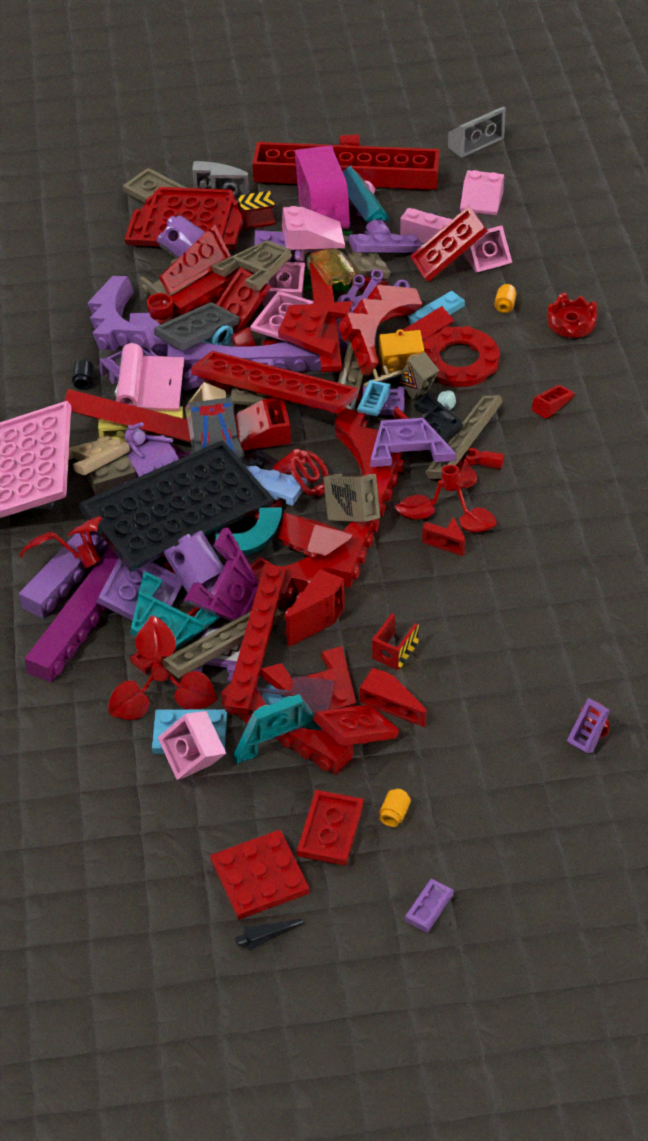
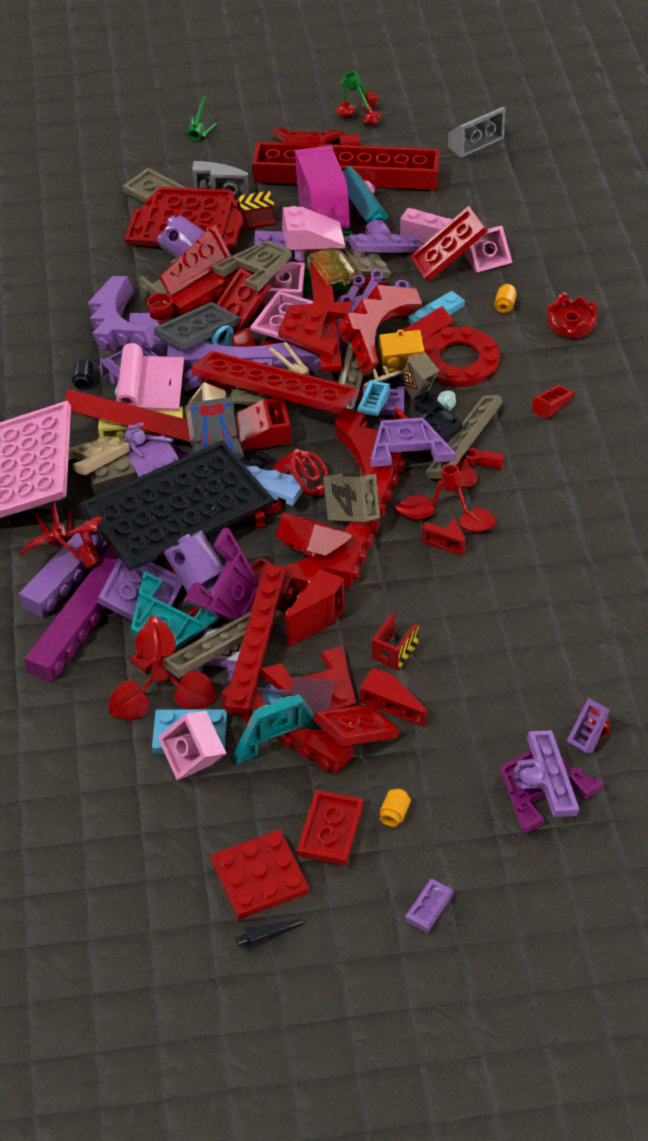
(58, 528): none -> red plant
(196, 129): none -> green plant
(261, 533): teal arch -> none
(300, 368): none -> tan plant
(306, 137): none -> red wing
(367, 101): none -> plant
(482, 192): bright pink slope -> none
(522, 799): none -> magenta wing
(547, 773): none -> medium lavender plate

